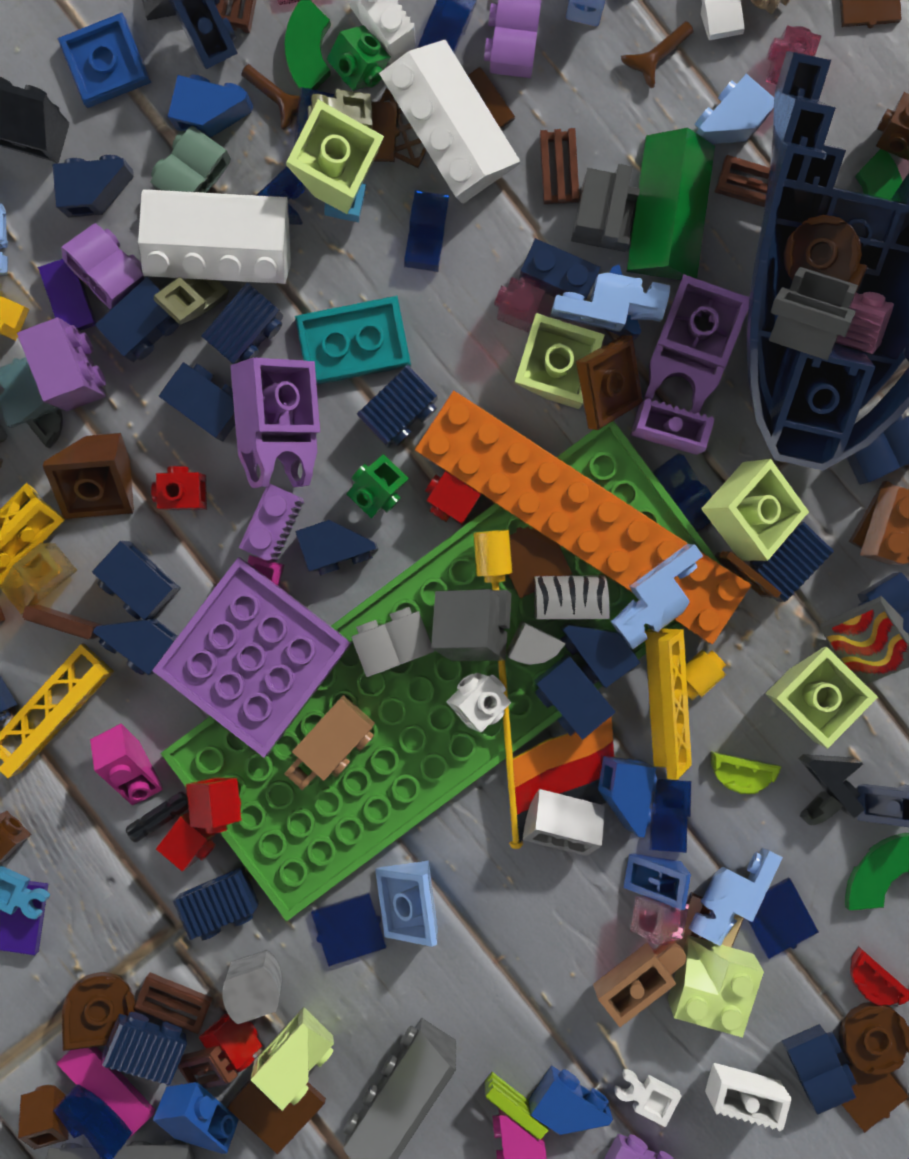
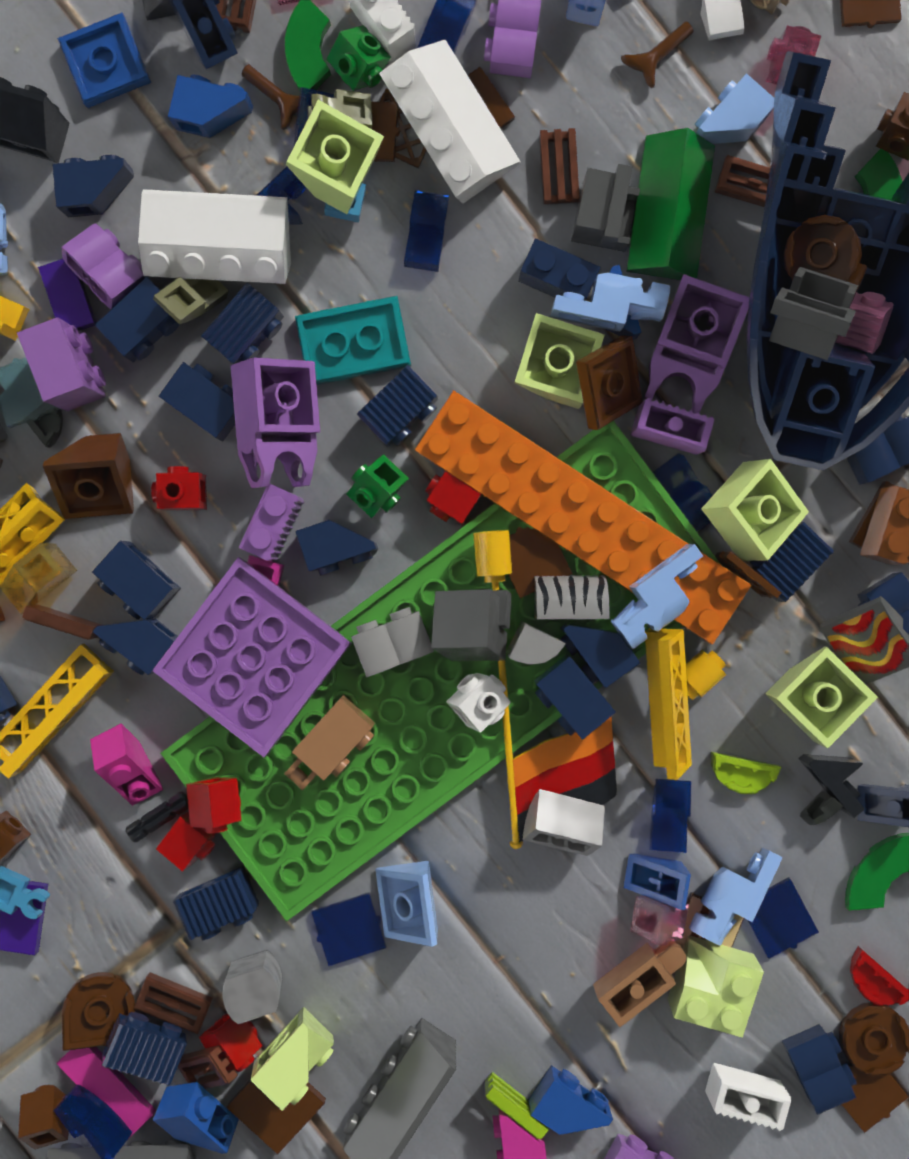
(192, 165): sand green brick -> none
(519, 303): clear pink brick -> none
(628, 791): blue slope -> none
(652, 1098): white plate -> none

